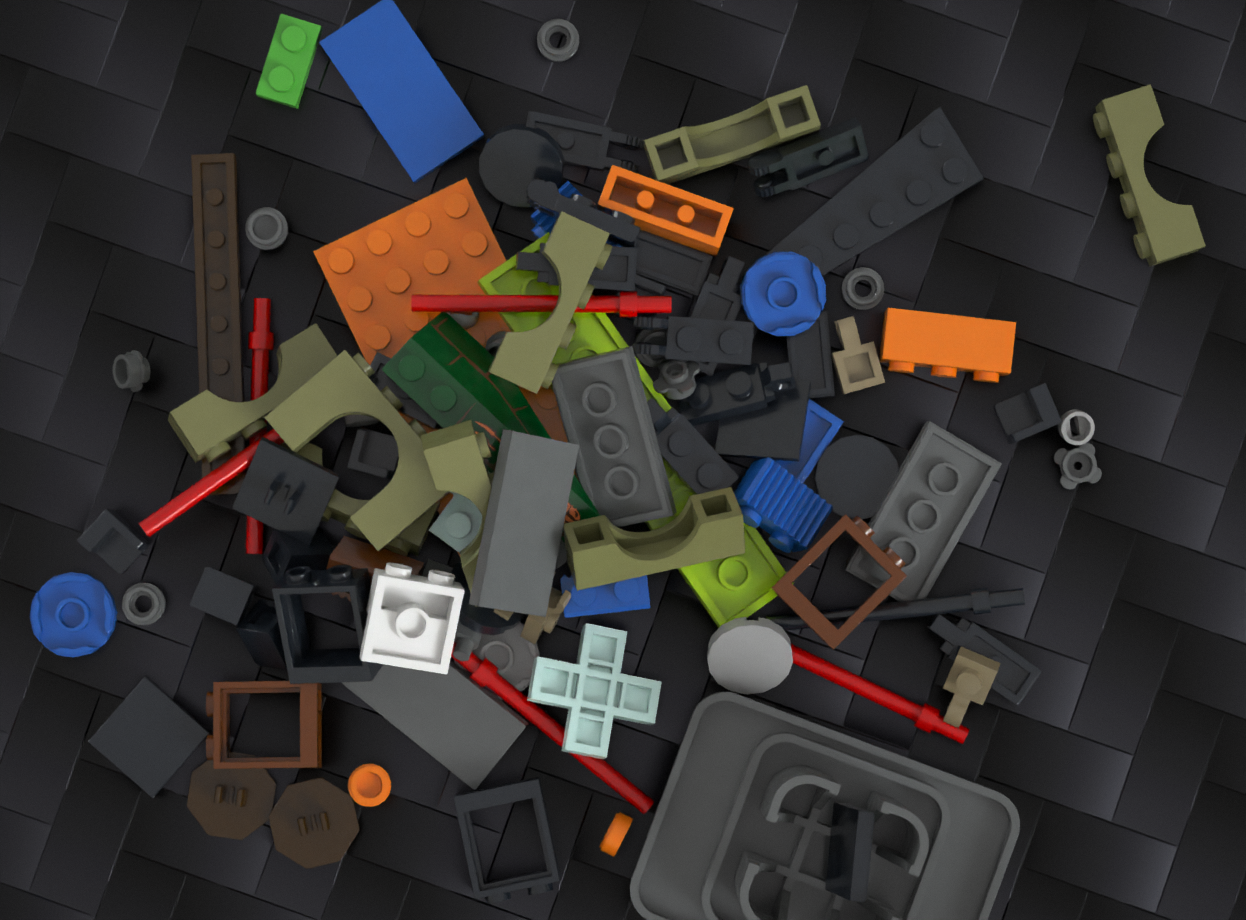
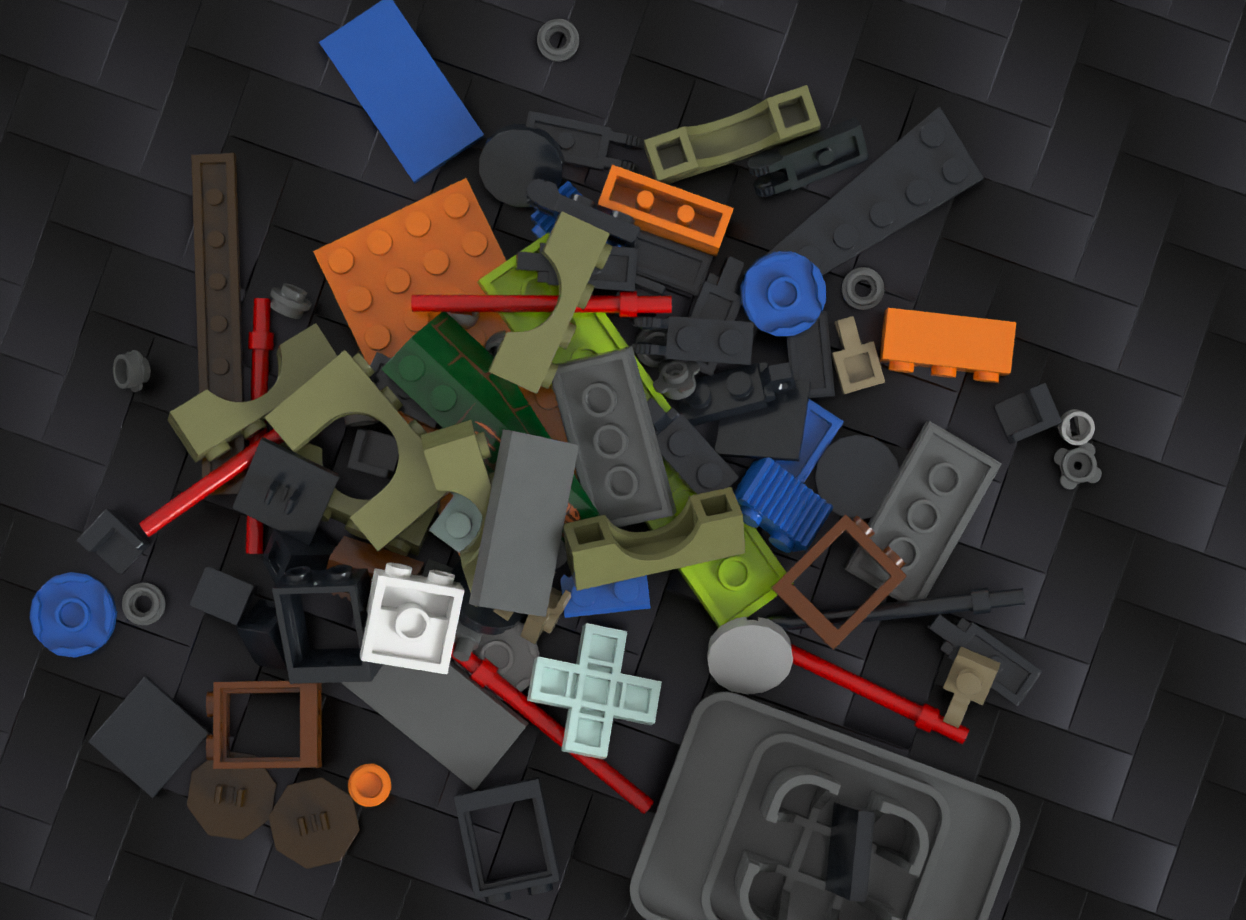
(266, 228): dark grey plate -> none
(289, 61): bright green plate -> none
(290, 301): none -> dark grey plate
(615, 833): orange tile -> none
(1163, 227): olive arch -> none

